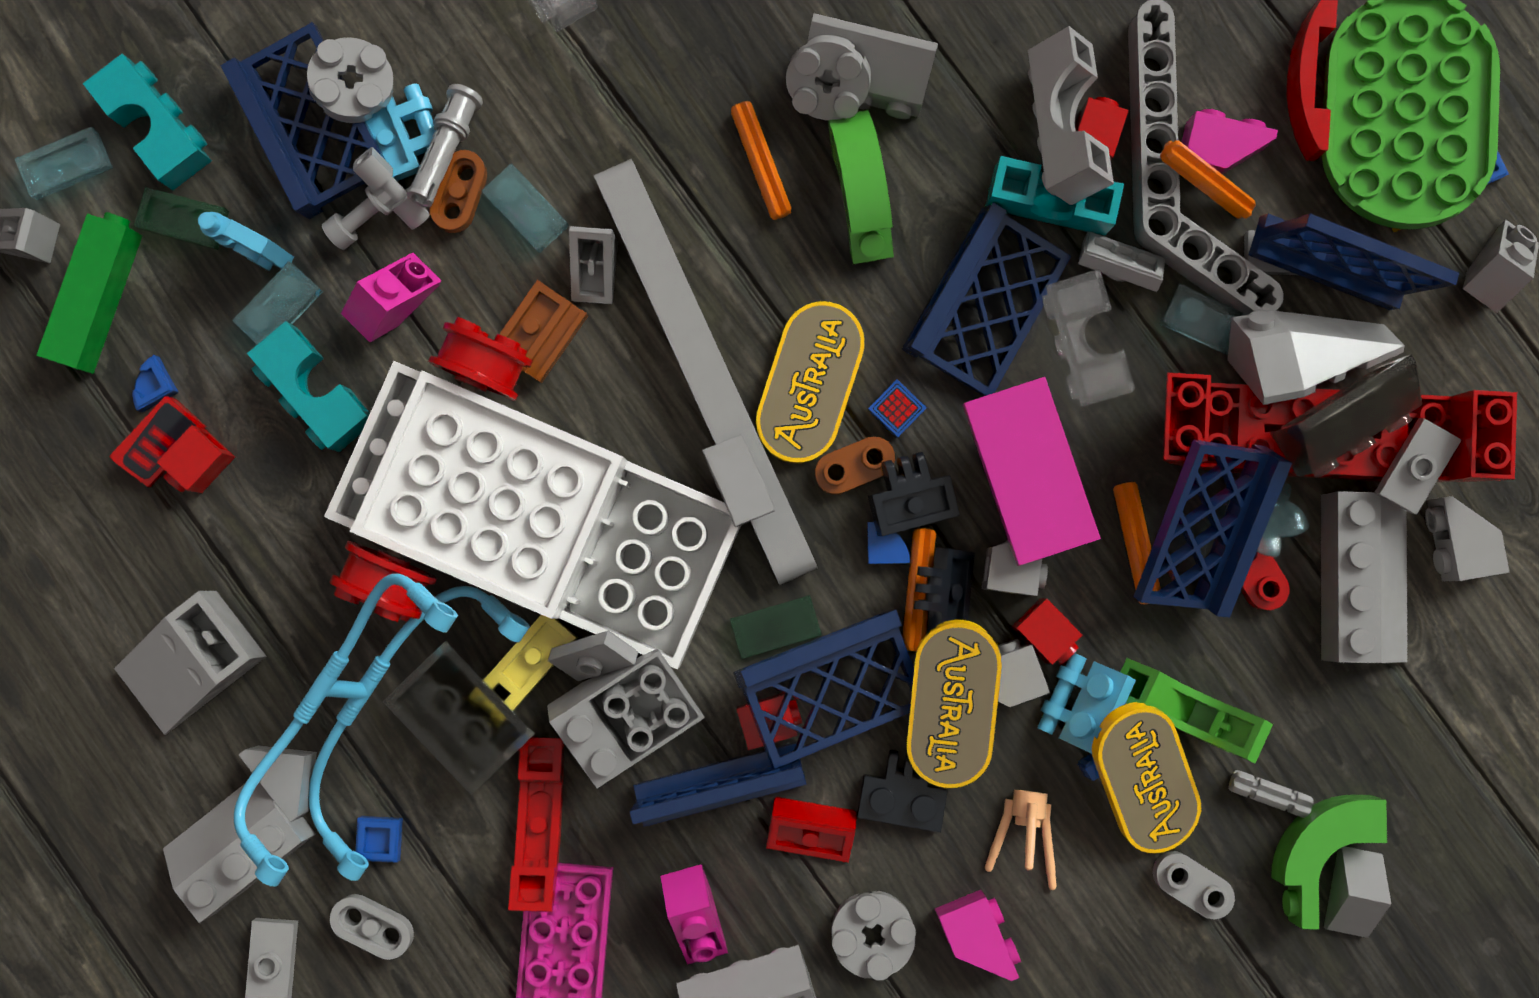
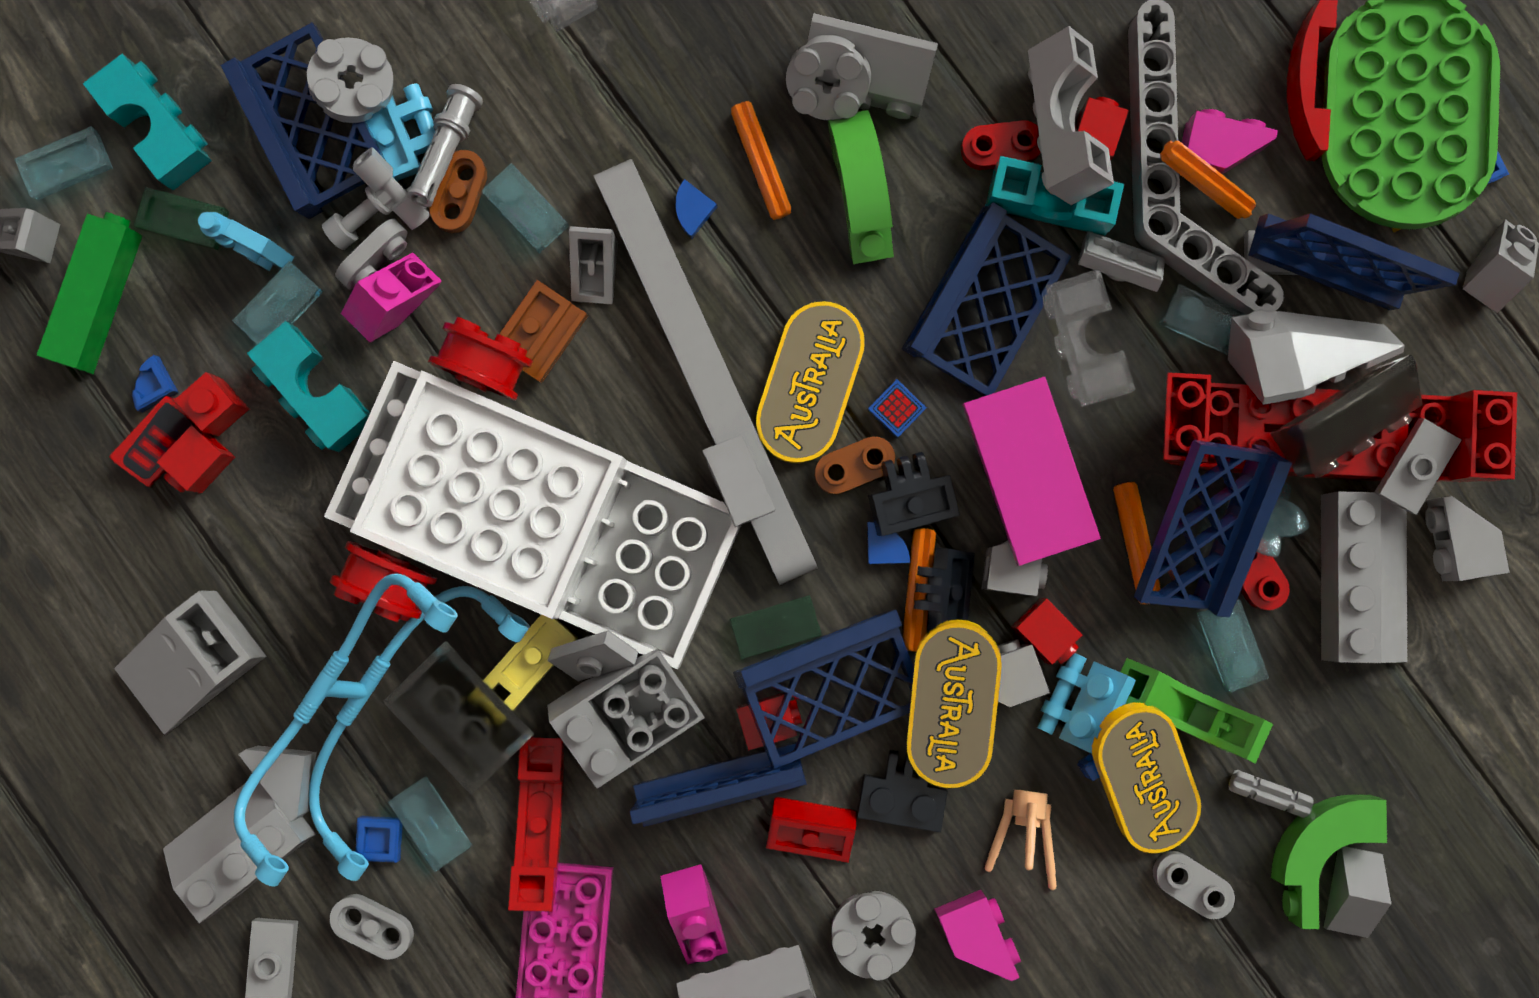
(211, 404): none -> red brick
(382, 244): none -> light grey plate
(430, 823): none -> clear light blue plate
(692, 208): none -> blue tile
(1002, 142): none -> red plate
(1233, 648): none -> clear light blue plate

